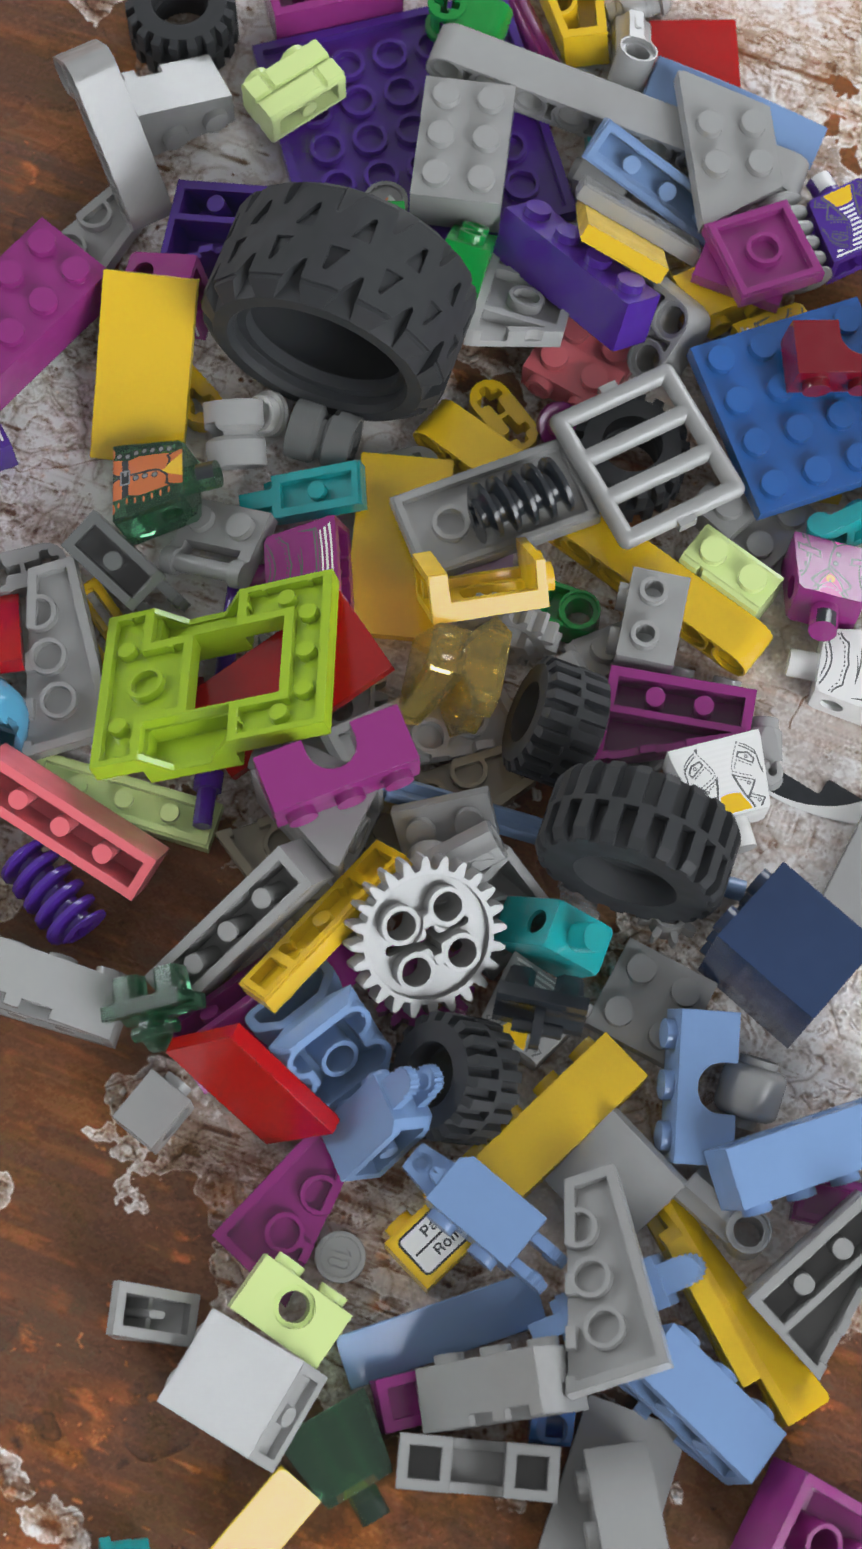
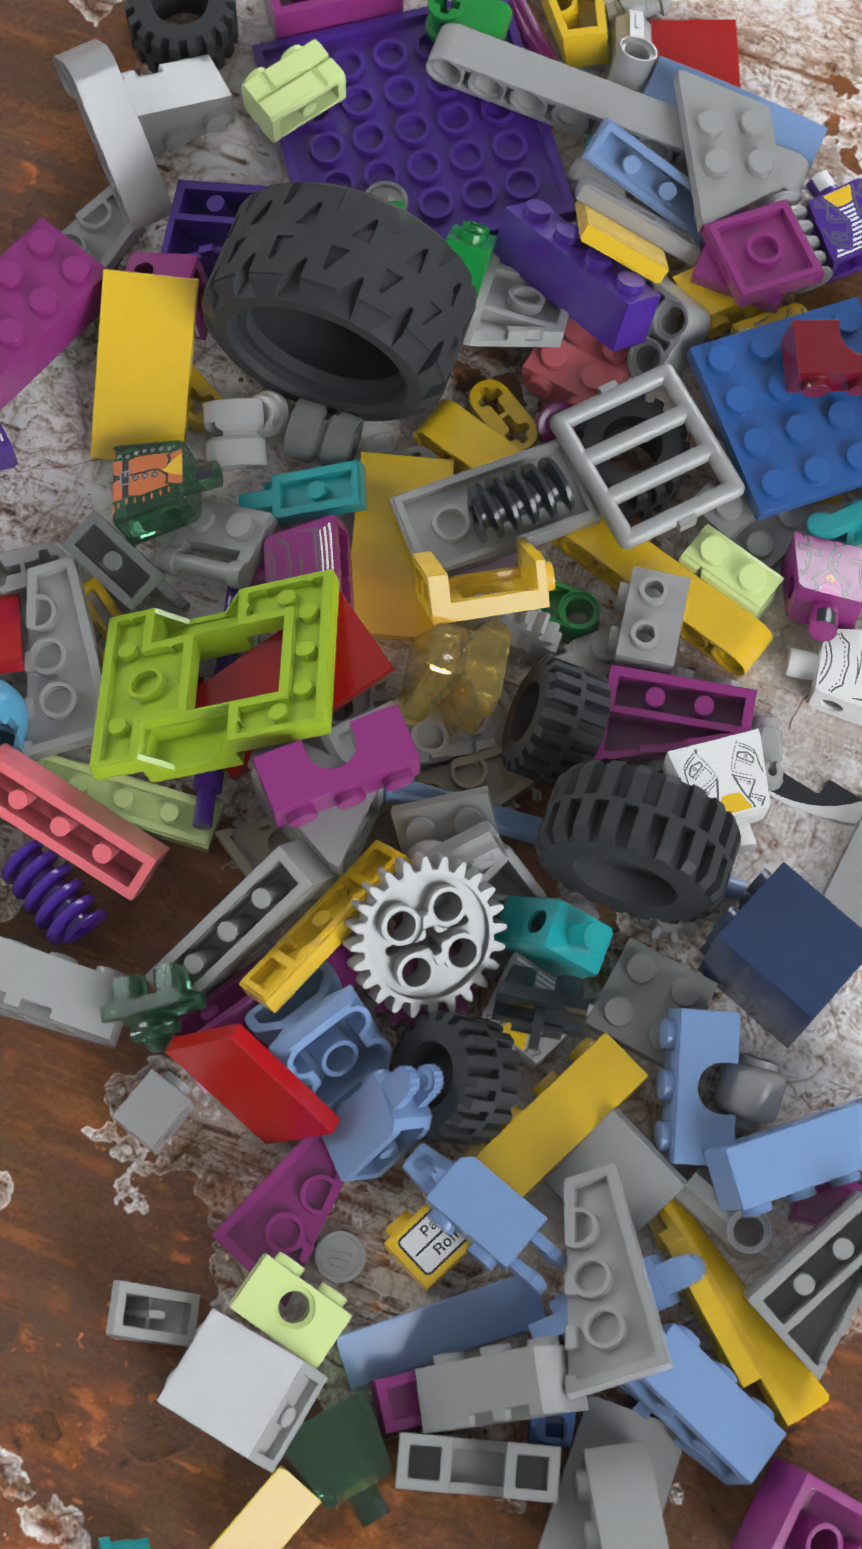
(462, 152): light grey brick -> none

